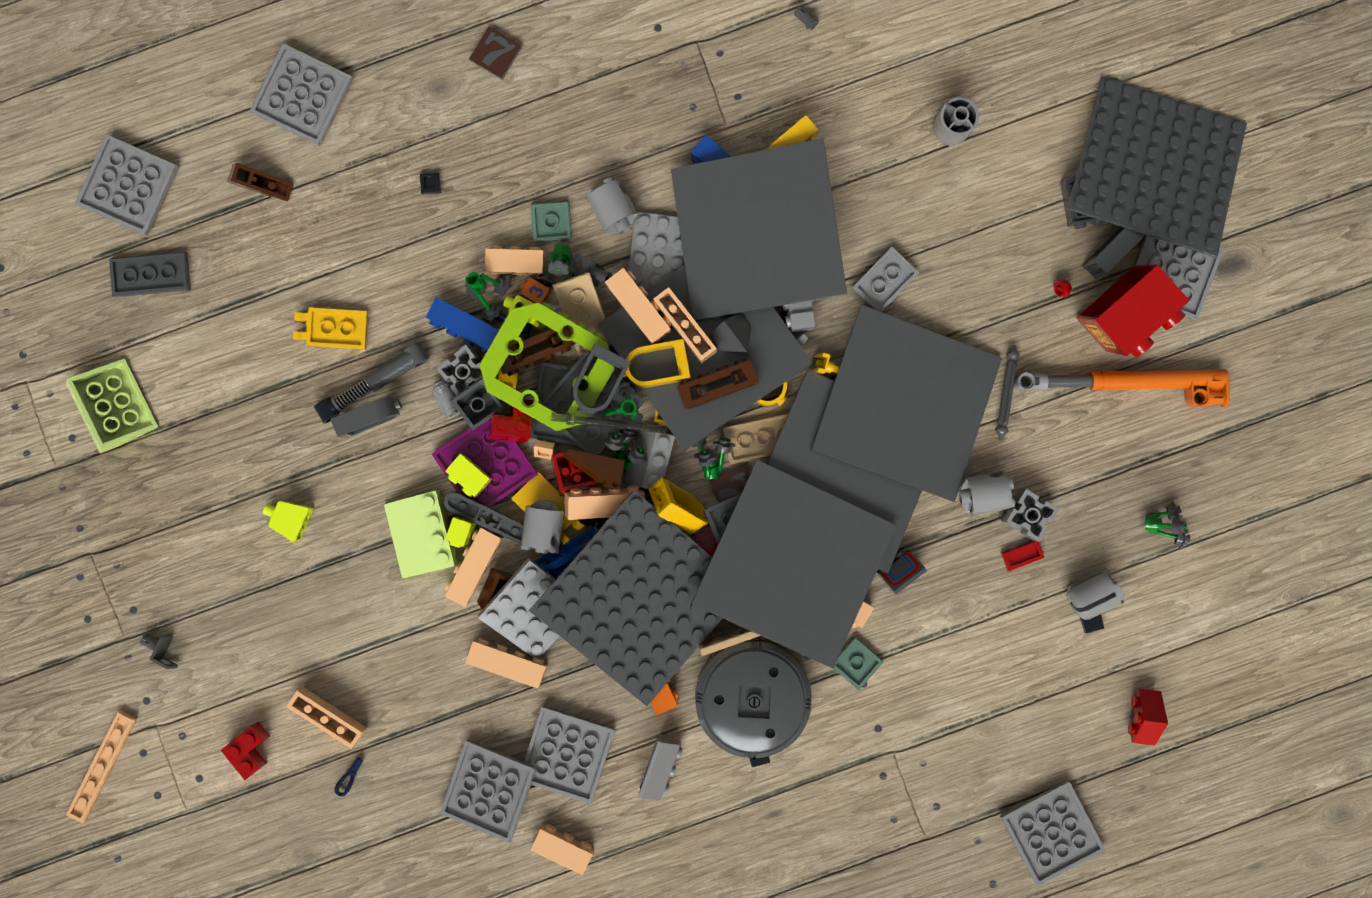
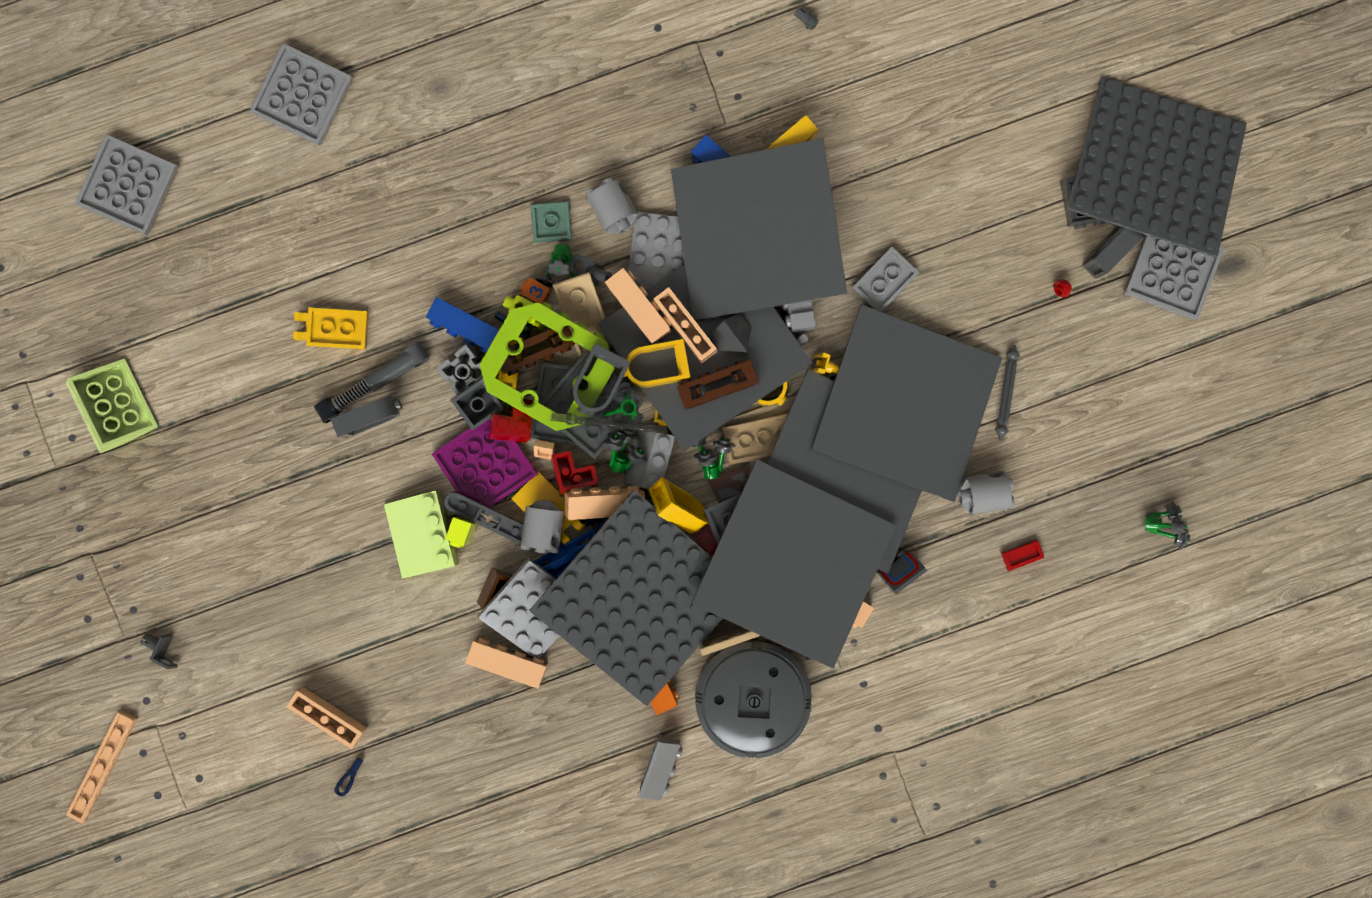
(149, 274): dark grey tile -> none
(243, 753): red brick -> none
(259, 182): reddish brown slope -> none
(288, 518): neon yellow torso -> none
(430, 183): black tile -> none
(443, 394): light grey head -> none
(468, 475): neon yellow brick -> none
(473, 566): light nougat brick -> none
(475, 288): plant -> none
(488, 791): light grey plate -> none
(495, 53): reddish brown tile -> none
(515, 261): light nougat brick -> none
(562, 849): light nougat brick -> none
(568, 753): light grey plate -> none
(600, 468): reddish brown slope -> none
(759, 761): black tile -> none
(857, 663): sand green tile -> none
(955, 121): light grey cylinder -> none
(1041, 513): light grey brick -> none
(1052, 833): light grey plate -> none
(1093, 624): black tile -> none
(1094, 595): light grey cylinder -> none
(1134, 310): red brick -> none
(1149, 717): red brick -> none
(1204, 382): orange piece -> none

